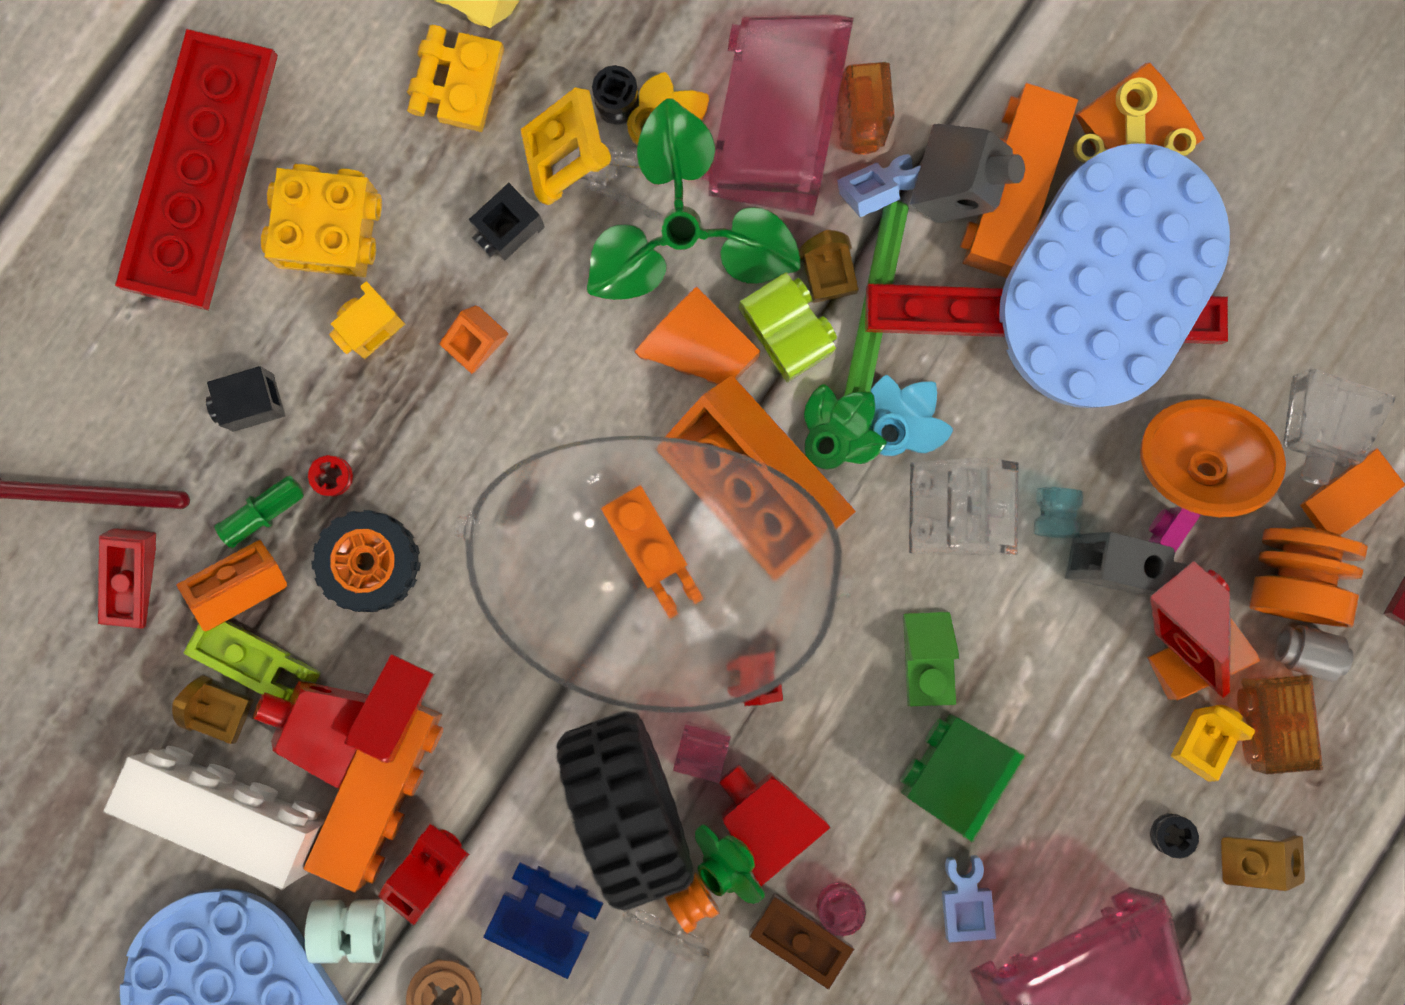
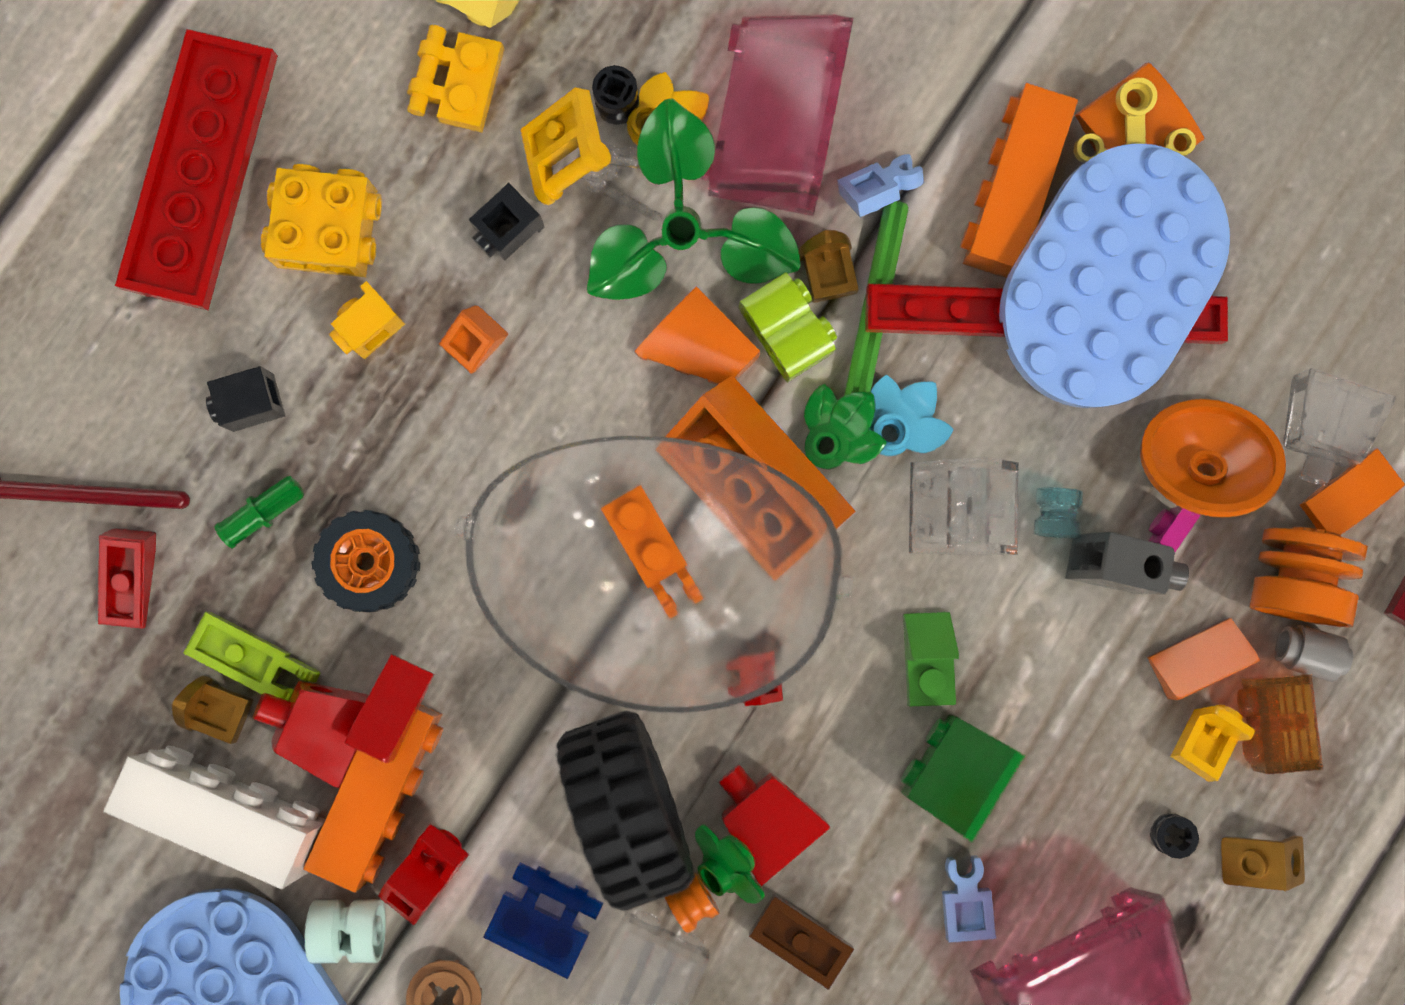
(232, 585): orange slope -> none
(317, 470): red bush -> none
(702, 752): clear pink brick -> none
(848, 913): clear pink wheel -> none
(865, 107): clear orange brick -> none
(964, 173): dark grey torso -> none
(1195, 623): slope -> none

